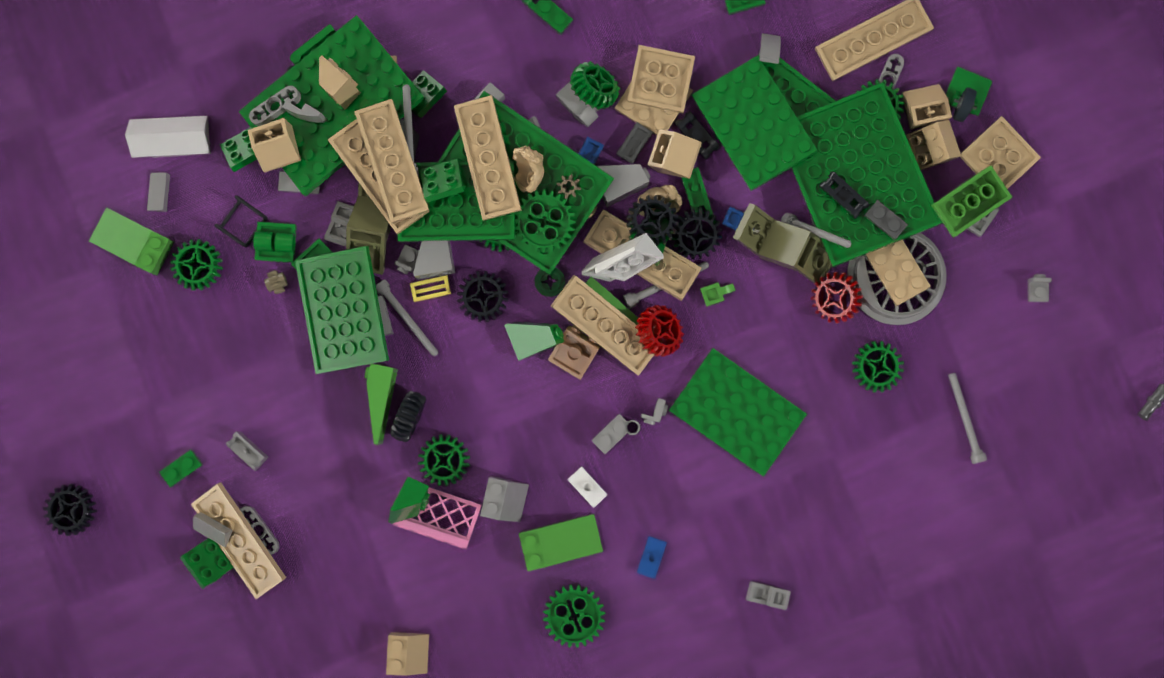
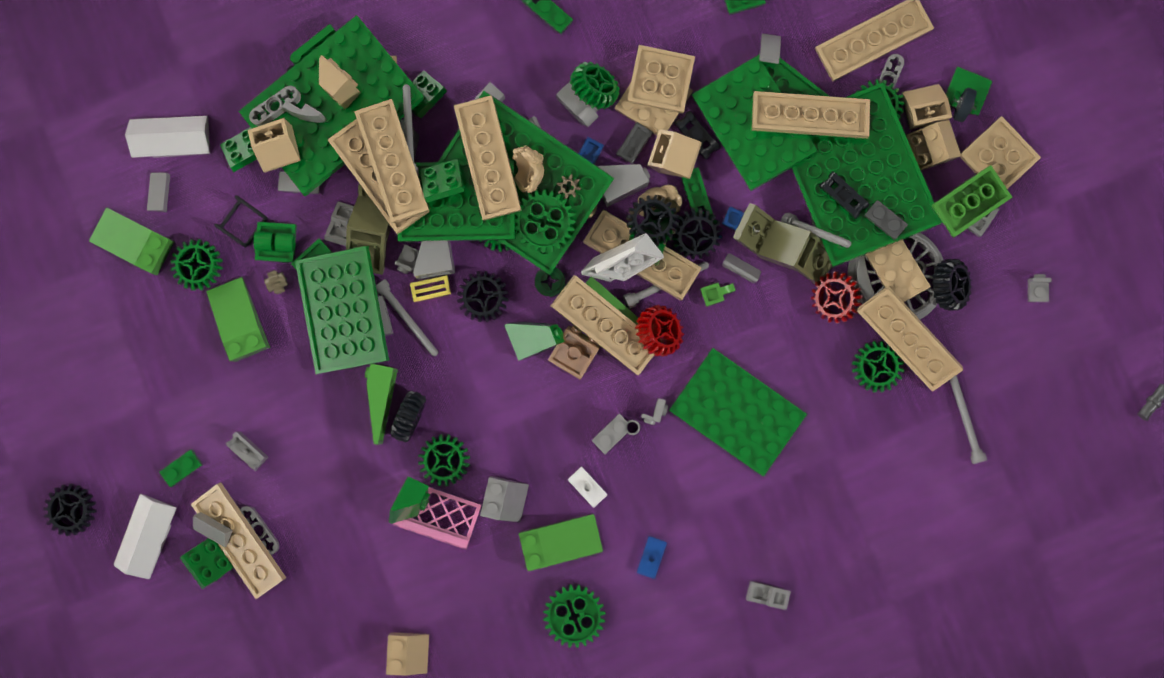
(144, 537): none -> white slope
(237, 320): none -> bright green slope
(741, 268): none -> light grey slope
(811, 114): none -> tan plate
(910, 338): none -> tan plate
(951, 284): none -> black gear

